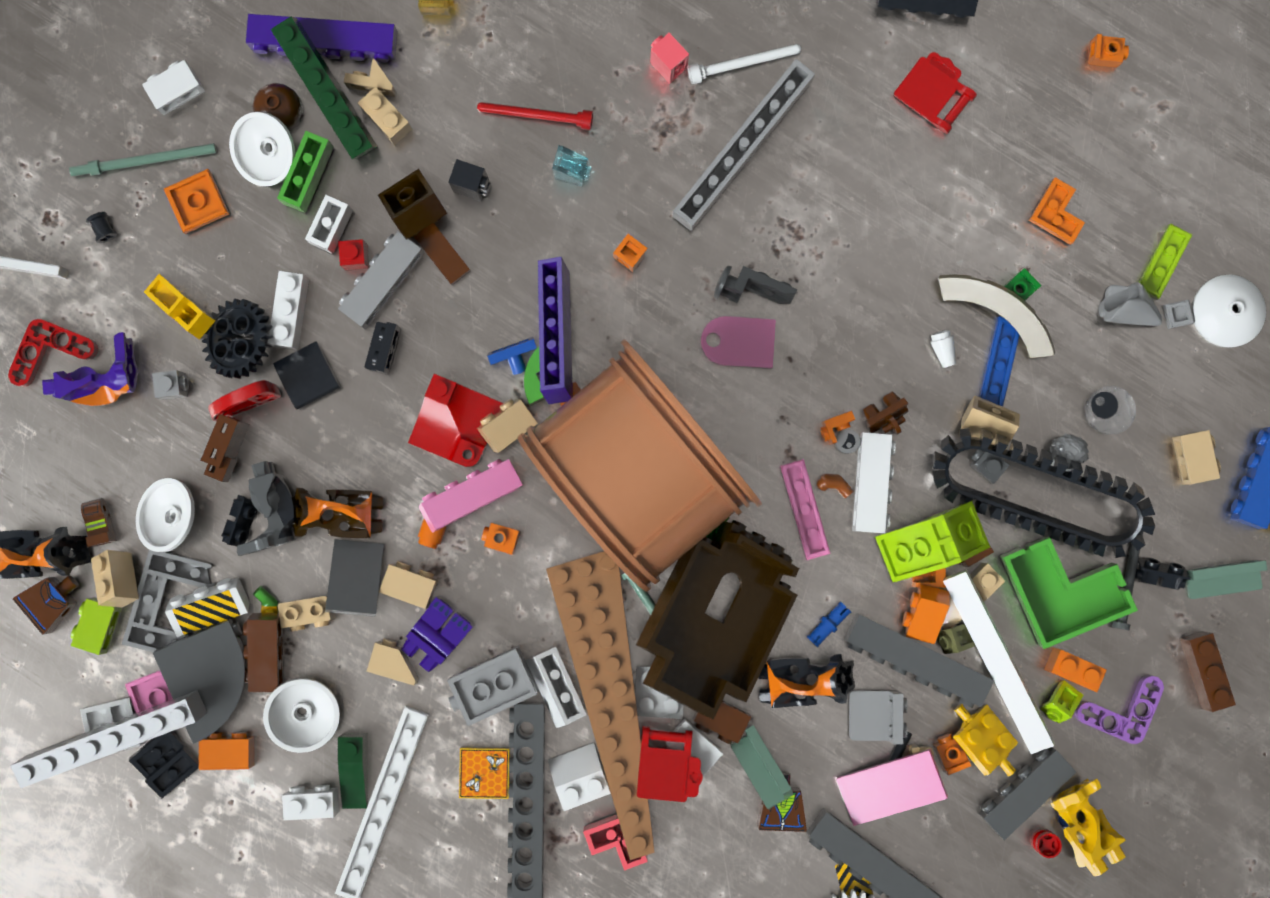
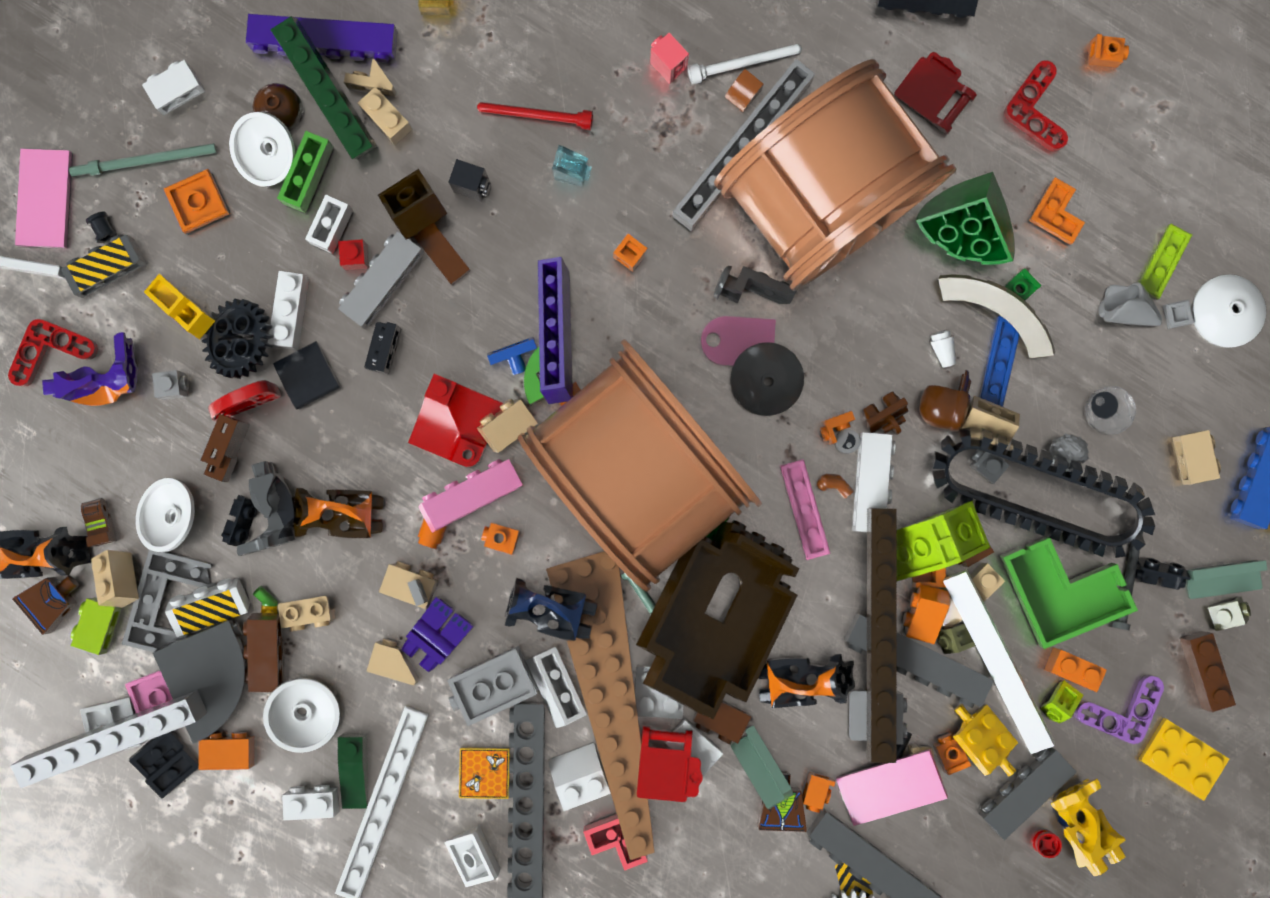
(43, 198): none -> bright pink tile
(103, 265): none -> brick
(354, 578): dark grey tile -> none
(417, 592): none -> light grey tile
(473, 857): none -> white slope
(565, 613): none -> black hips
(744, 90): none -> dark orange brick
(767, 361): none -> dark grey dish
(817, 791): none -> orange brick
(828, 624): blue pin -> none
(833, 172): none -> nougat wheel
(881, 635): none -> dark brown brick
(945, 406): none -> reddish brown piece
(970, 222): none -> green brick
(1026, 106): none -> red beam
(1183, 759): none -> yellow plate
(1230, 614): none -> bracket

